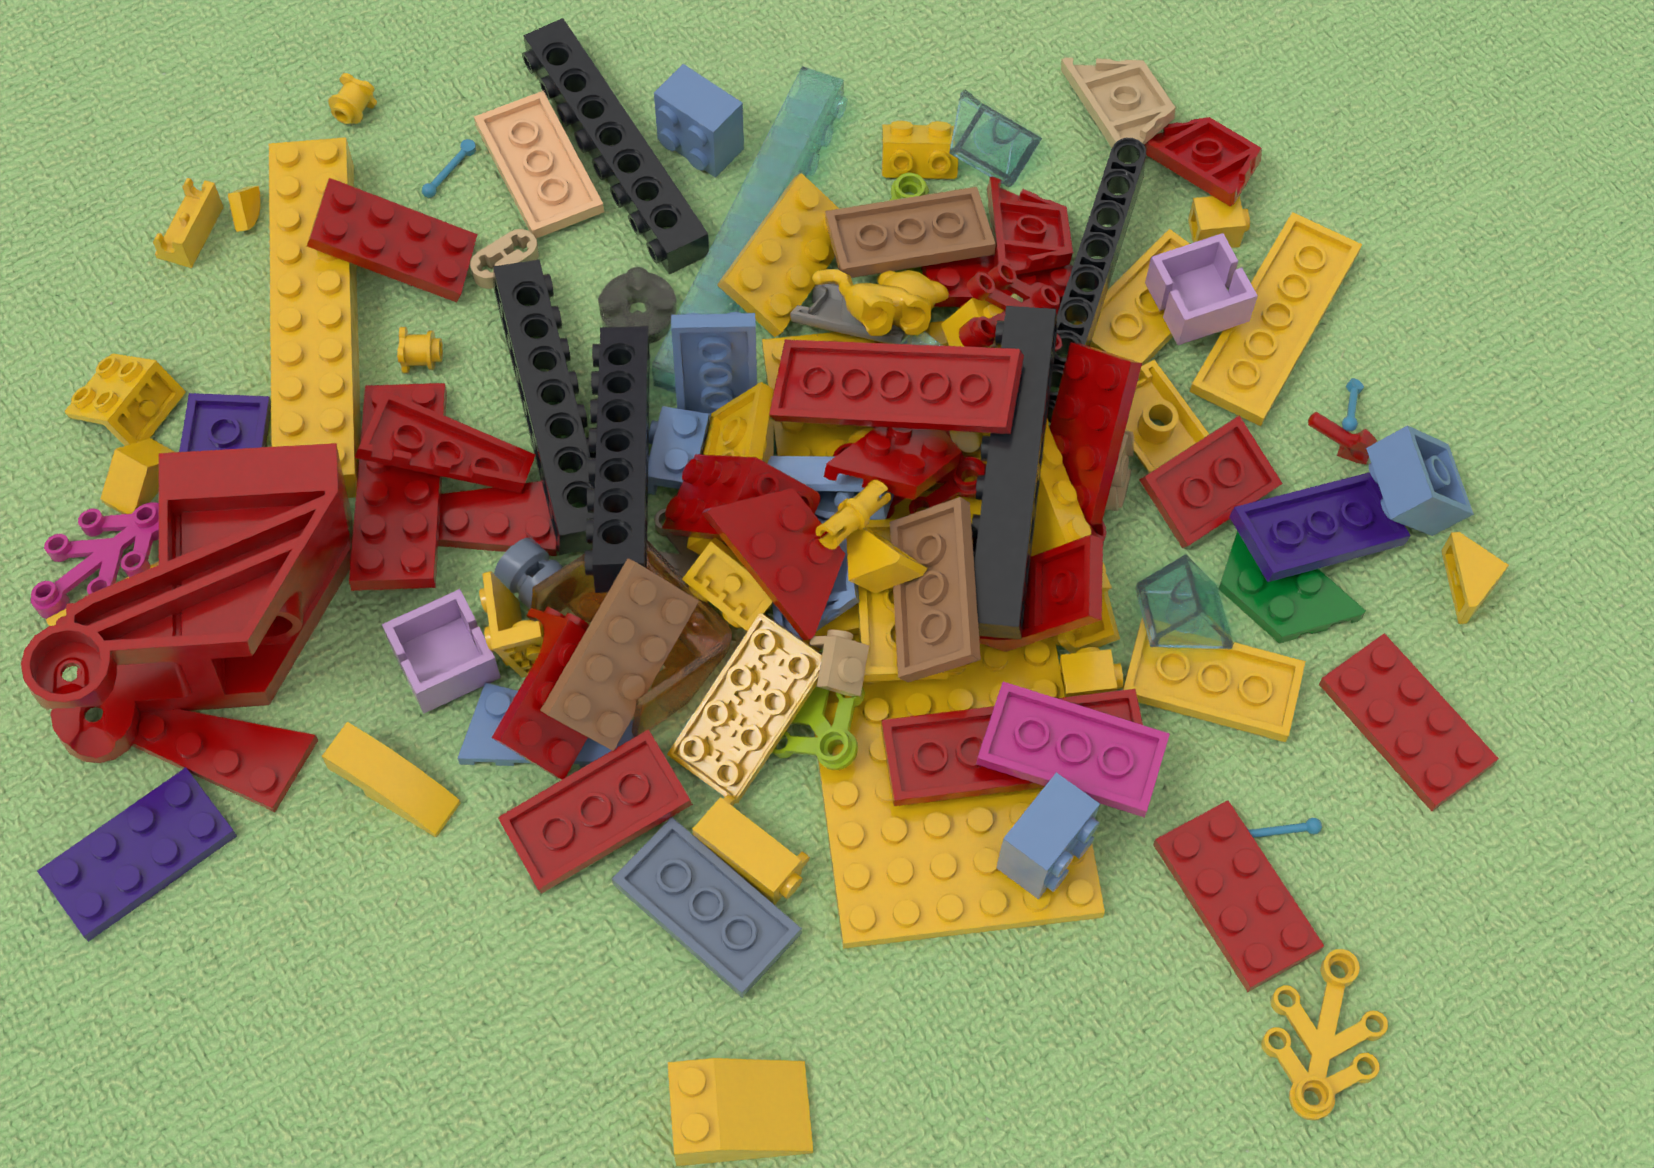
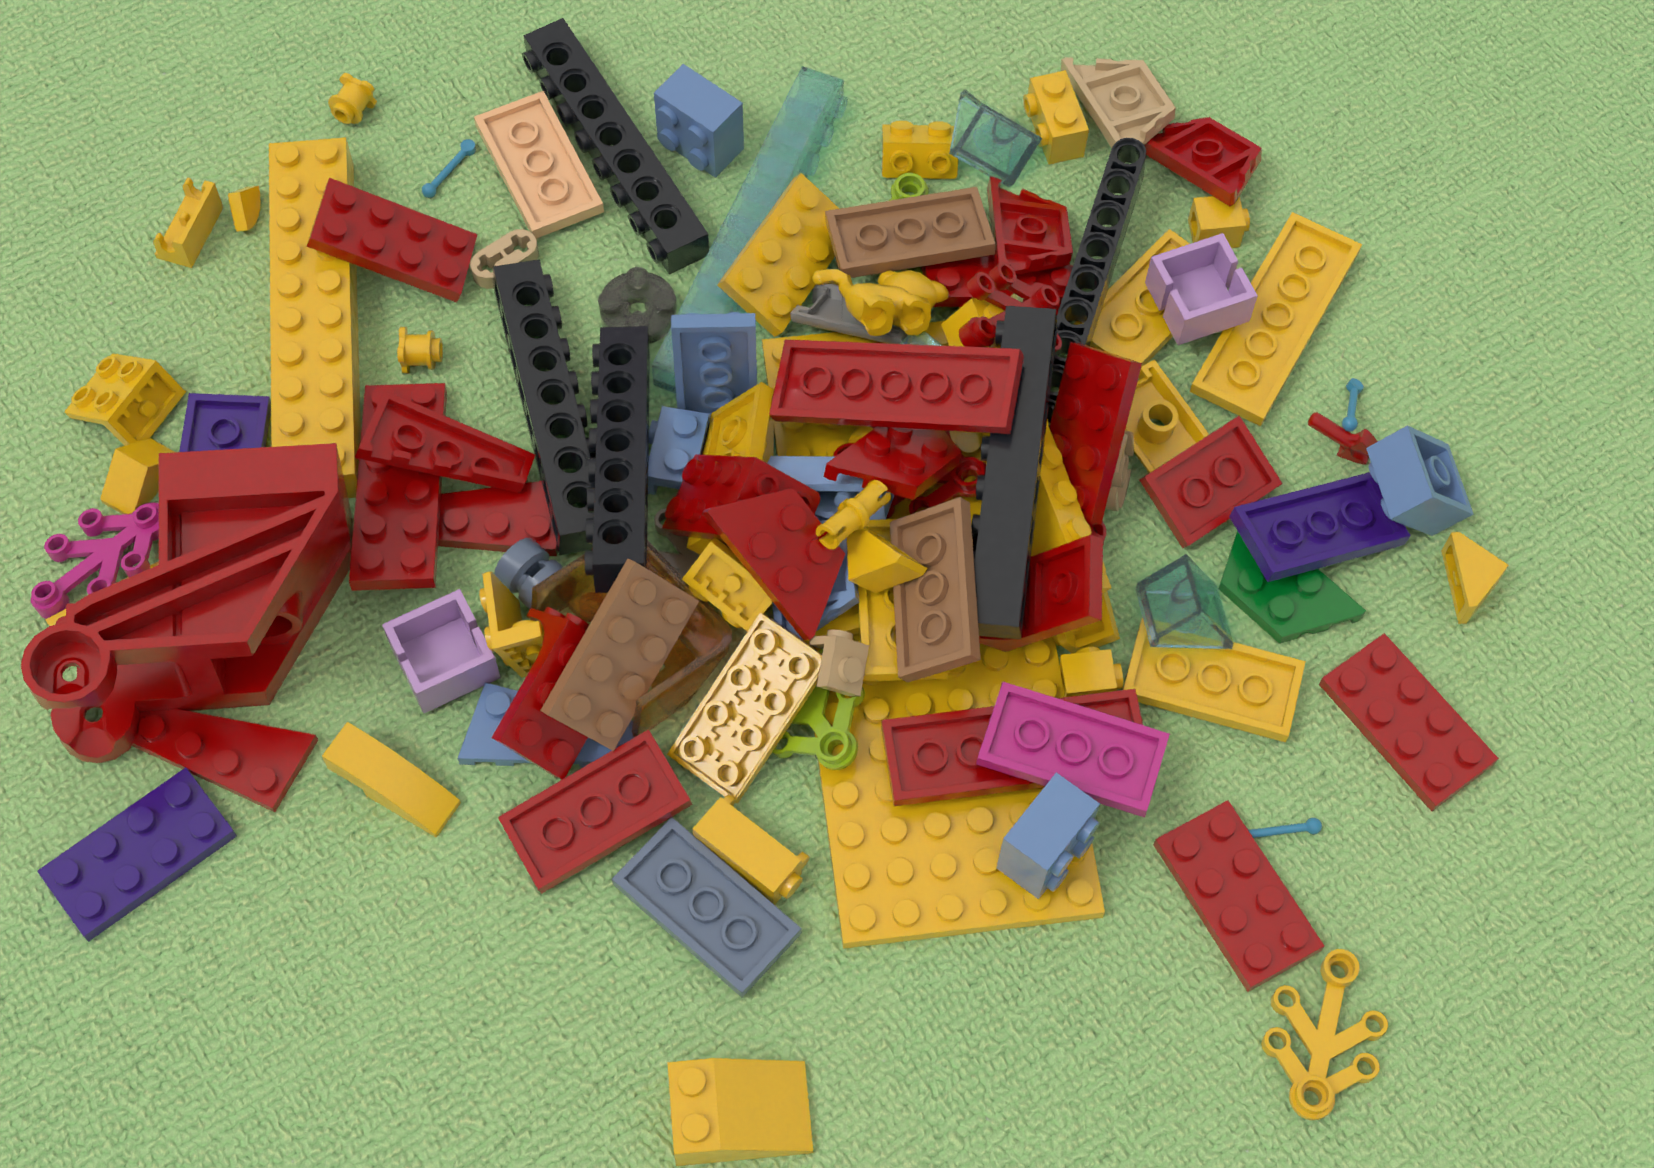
(1056, 117): none -> yellow brick

